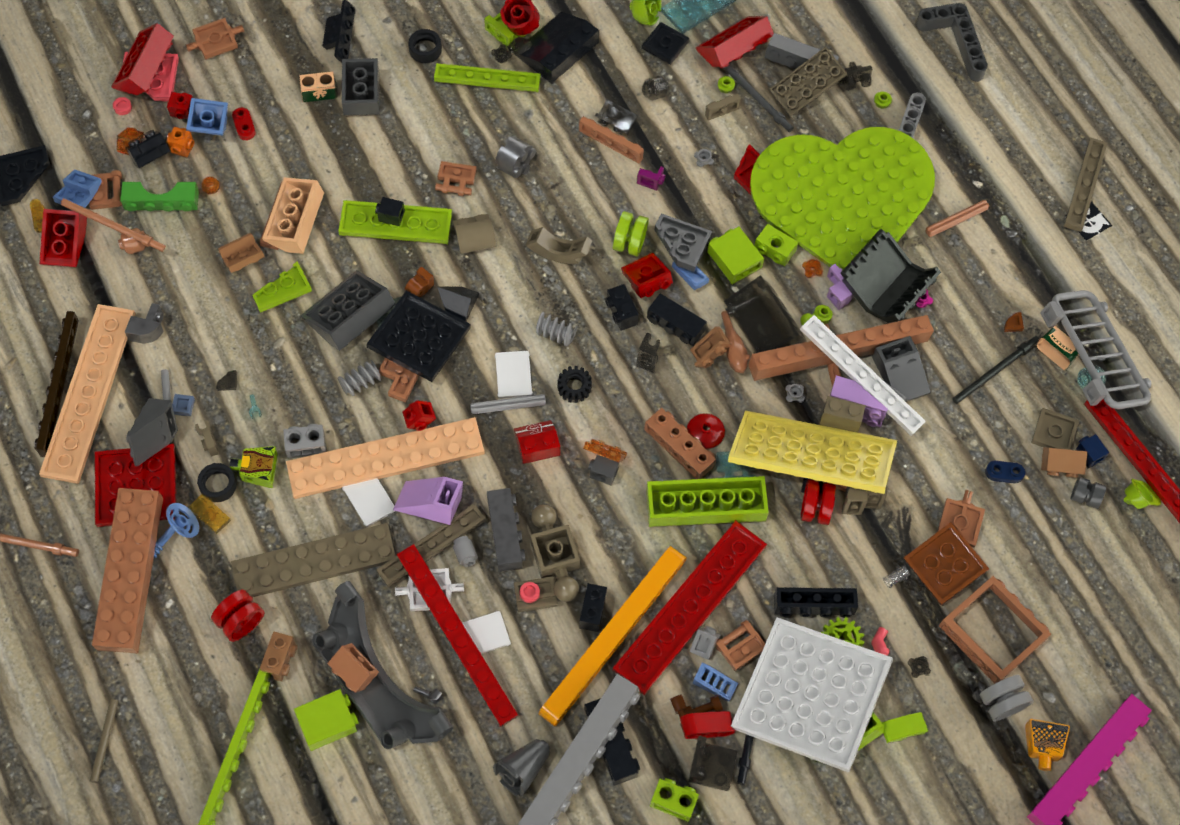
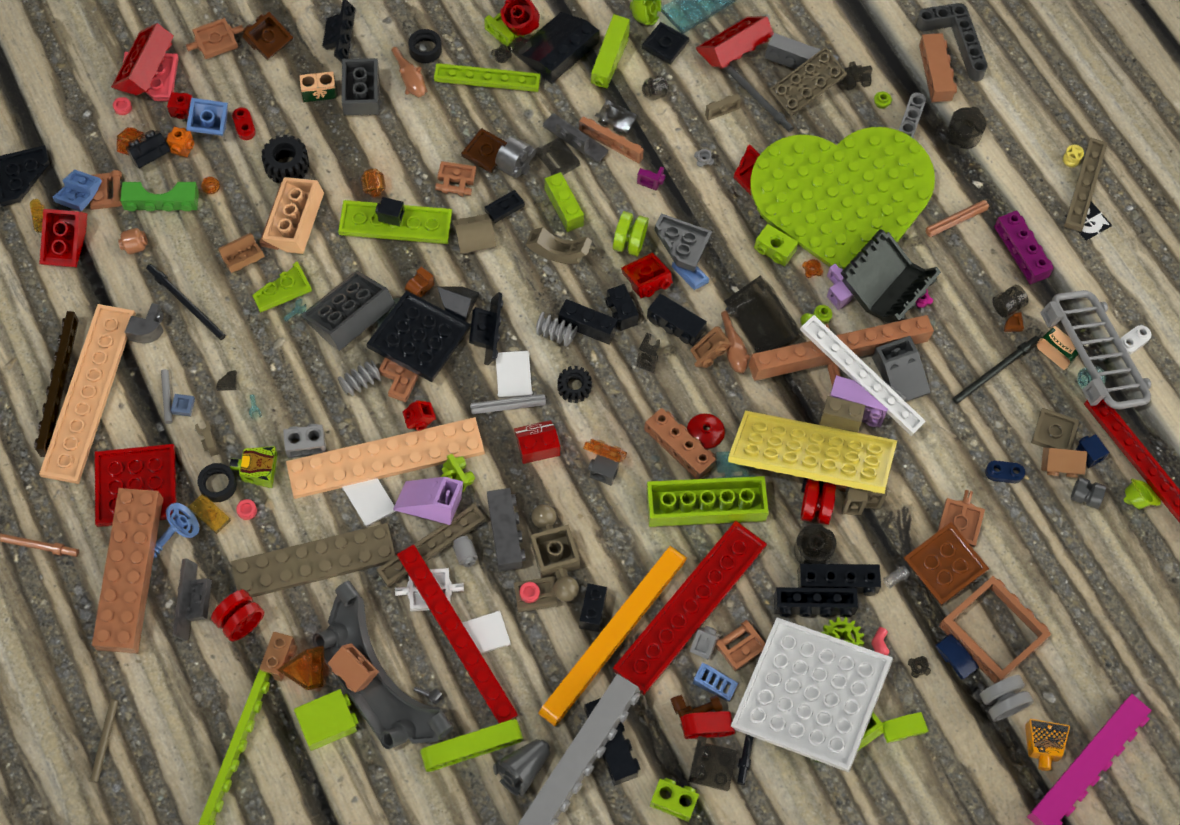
(145, 240): nougat bar -> none
(152, 430): dark grey slope -> none
(163, 280): none -> black bar
(191, 599): none -> flat silver bracket
(246, 509): none -> coral tile
(267, 35): none -> reddish brown plate
(285, 147): none -> black tyre
(298, 309): none -> clear light blue hand
(306, 668): none -> clear orange slope
(373, 182): none -> clear orange head
(410, 75): none -> nougat piece
(453, 469): none -> lime hips
(471, 745): none -> lime beam
(483, 150): none -> reddish brown plate
(485, 328): none -> black bracket
(504, 206): none -> black plate
(560, 153): none -> clear smoke plate
(564, 202): none -> lime brick
(575, 138): none -> flat silver bracket
(588, 321): none -> black brick
(611, 51): none -> lime slope
(726, 88): lime plate -> none
(735, 255): lime brick -> none
(794, 388): light grey plate -> none
(823, 541): none -> clear smoke brick
(860, 576): none -> black brick
(937, 67): none -> nougat brick
(957, 656): none -> dark blue slope
(966, 127): none -> clear smoke brick
(1009, 301): none -> clear smoke wheel
(1024, 247): none -> magenta brick
(1073, 155): none -> light yellow wheel
(1136, 339): none -> white plate

